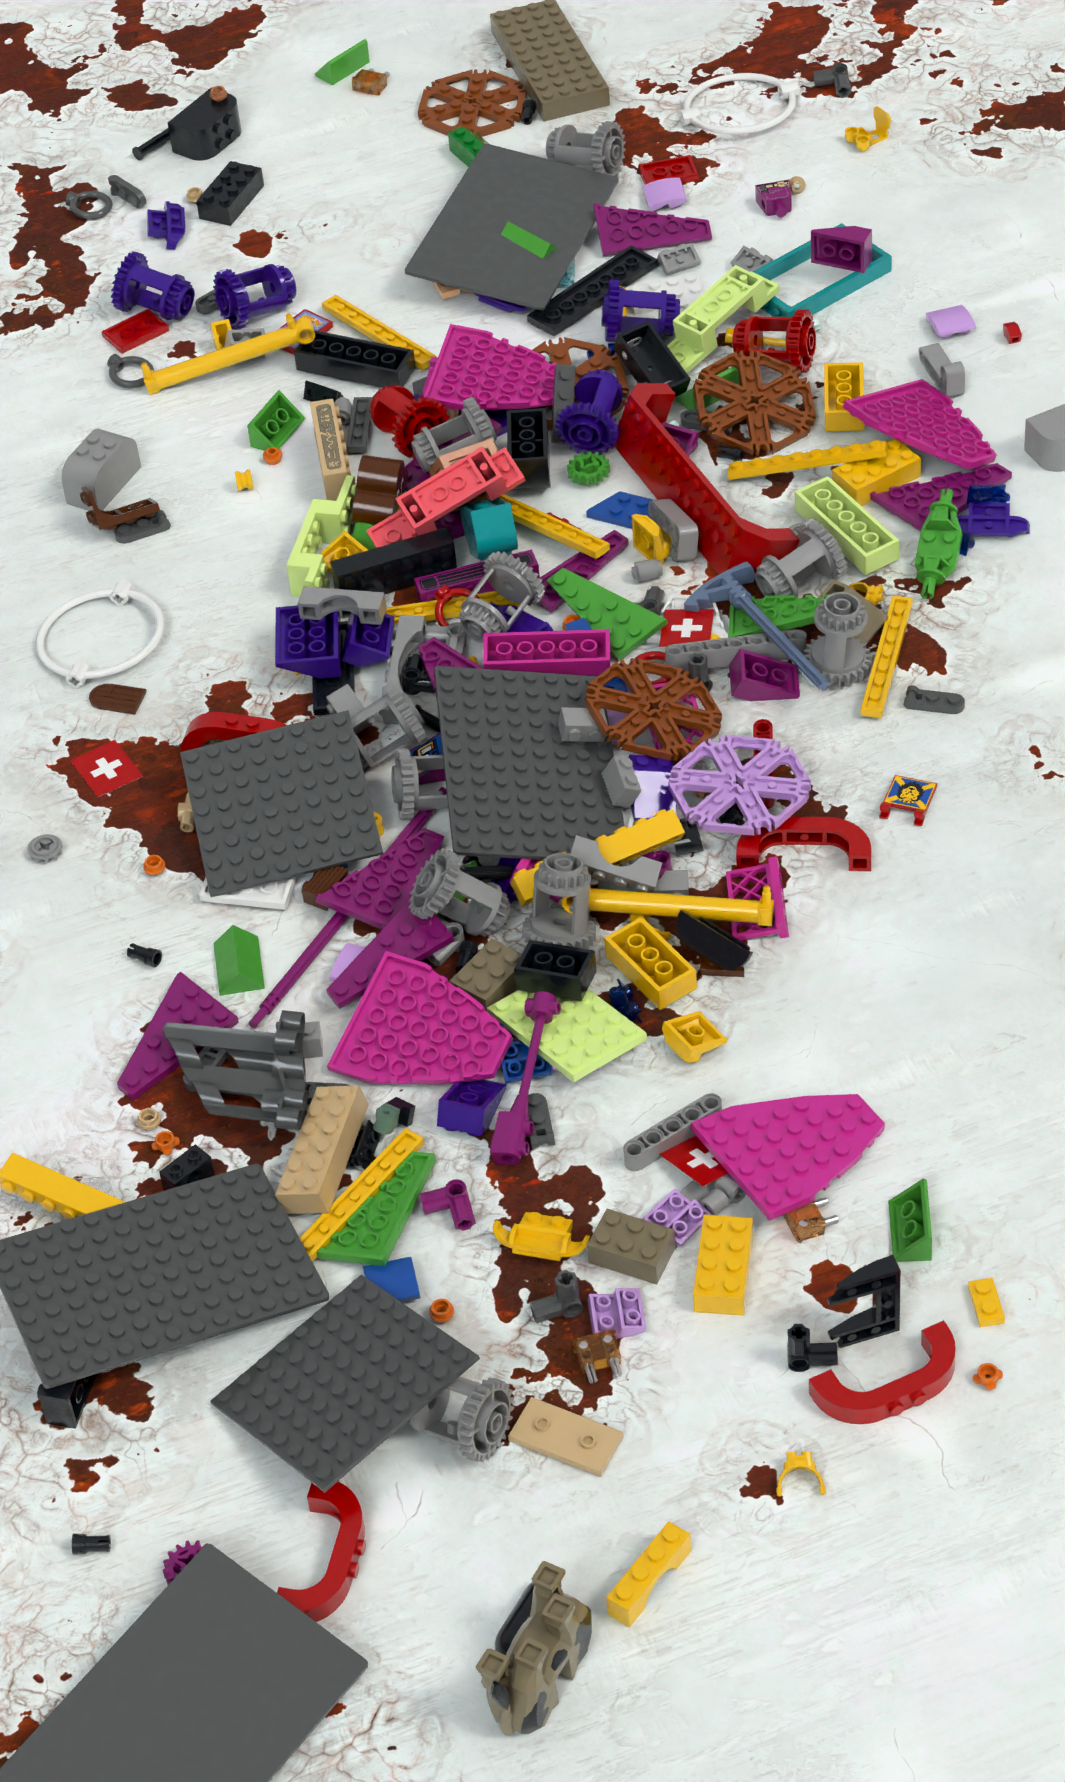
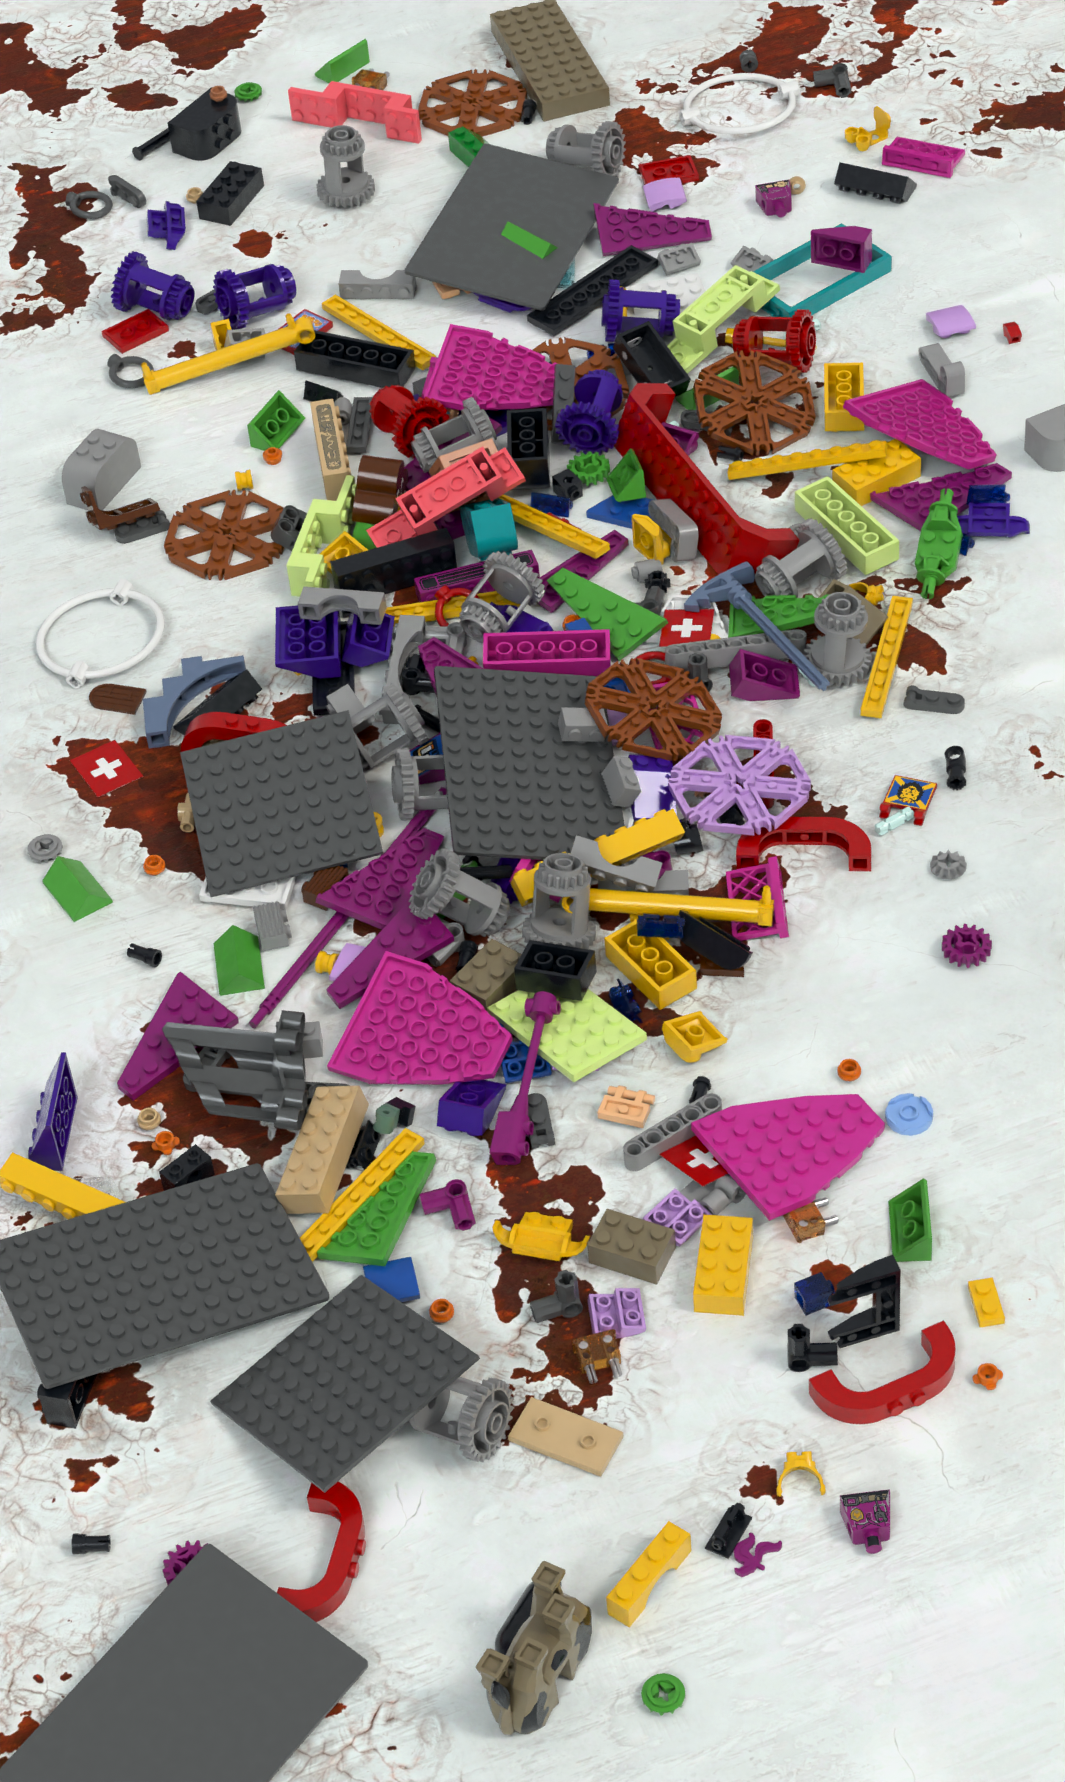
(54, 1117): none -> dark purple slope
(75, 888): none -> bright green slope
(180, 690): none -> sand blue arch
(215, 536): none -> dark orange plate
(227, 698): none -> black slope
(243, 92): none -> bright green gear
(271, 926): none -> light grey brick
(285, 526): none -> dark grey piece
(325, 962): none -> yellow wheel
(345, 184): none -> light grey piece
(357, 102): none -> coral bracket
(396, 286): none -> light grey arch
(550, 503): none -> clear blue hinge
(571, 488): none -> black brick
(624, 1111): none -> light nougat plate
(627, 479): none -> bright green slope
(650, 926): none -> clear blue hinge
(658, 578): none -> black gear
(668, 1684): none -> bright green gear
(701, 1086): none -> black pin
(729, 1531): none -> black hinge
(745, 58): none -> dark grey wheel
(750, 1562): none -> magenta piece
(813, 1293): none -> clear blue brick
(849, 1070): none -> orange plate
(867, 1518): none -> torso
(874, 182): none -> black slope
(894, 821): none -> light aqua axle
(909, 1114): none -> light blue tile
(935, 162): none -> dark pink fence
(939, 867): none -> light grey gear
(955, 767): none -> black connector
(966, 945): none -> magenta gear

